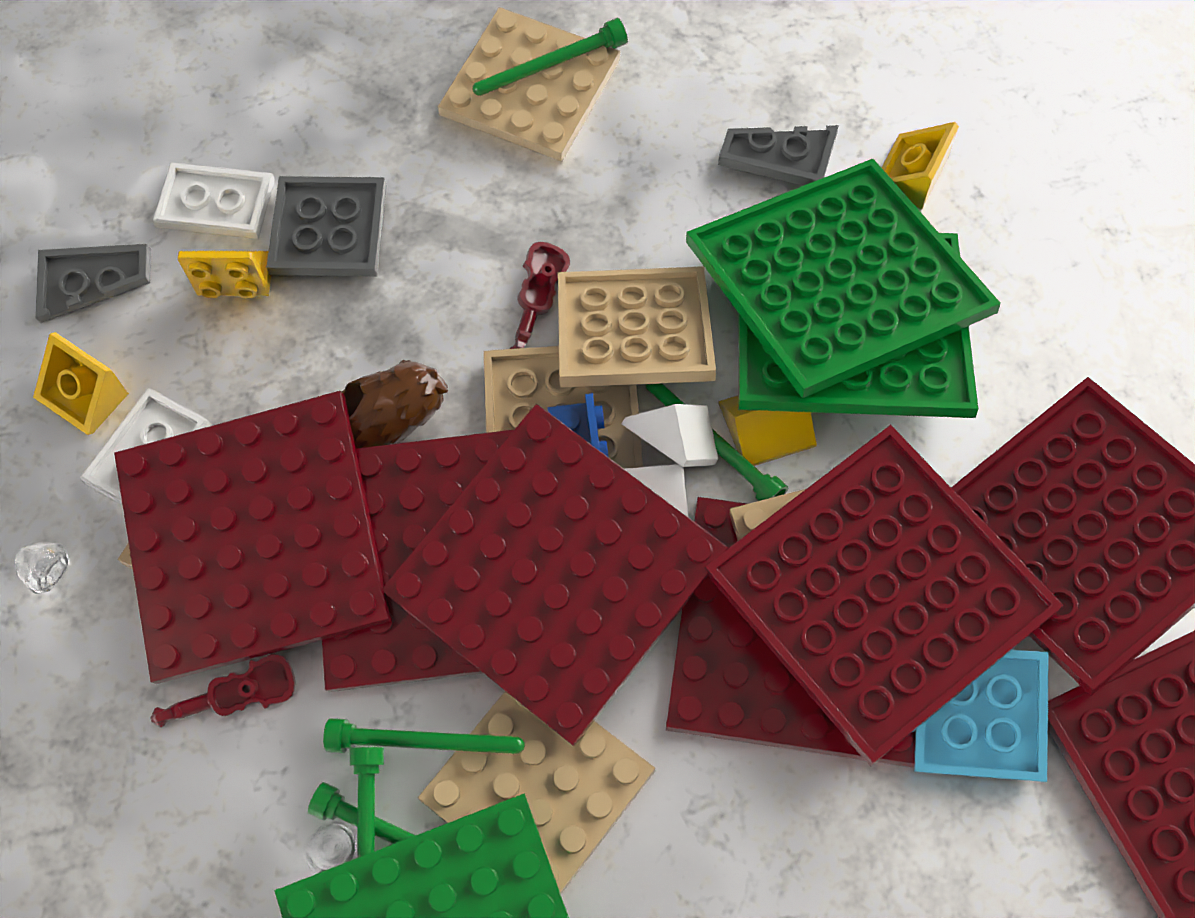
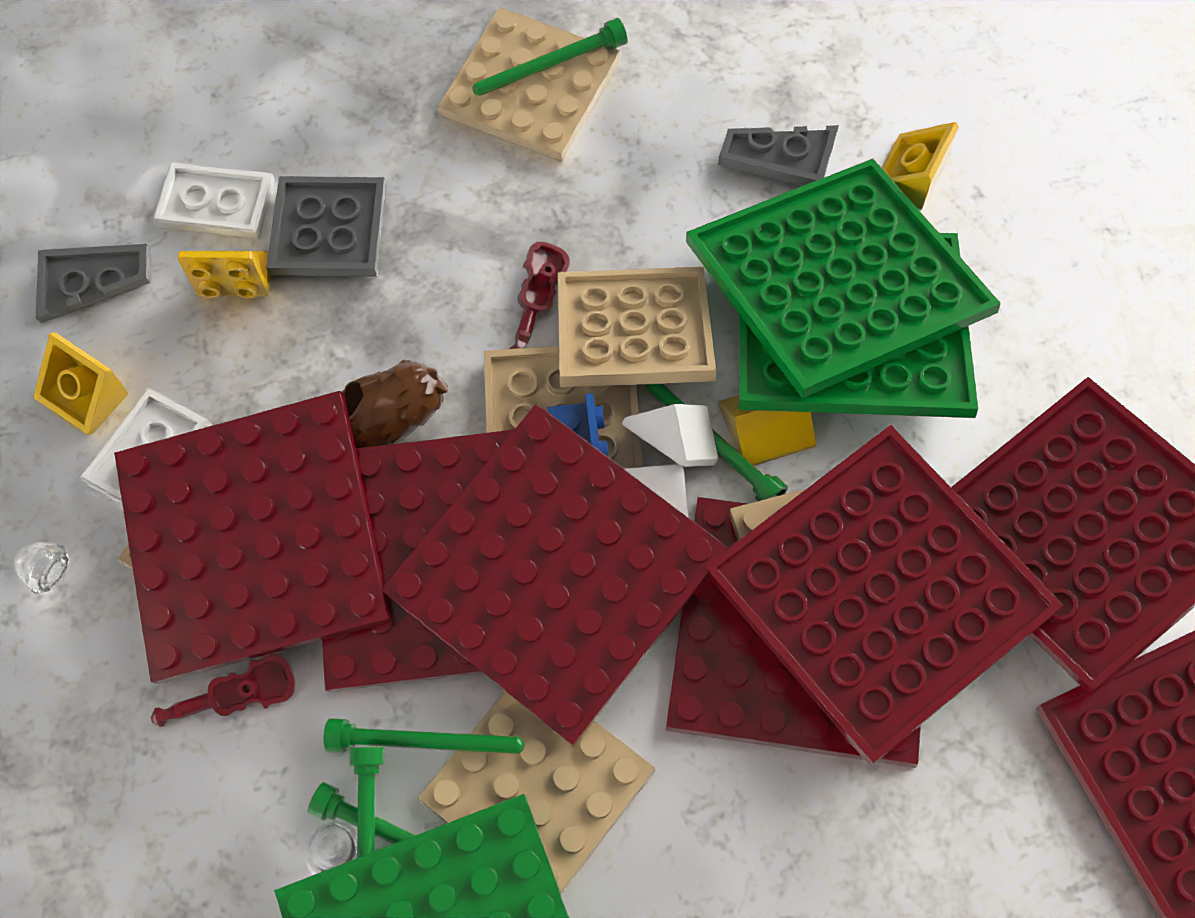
(992, 725): medium azure plate -> none

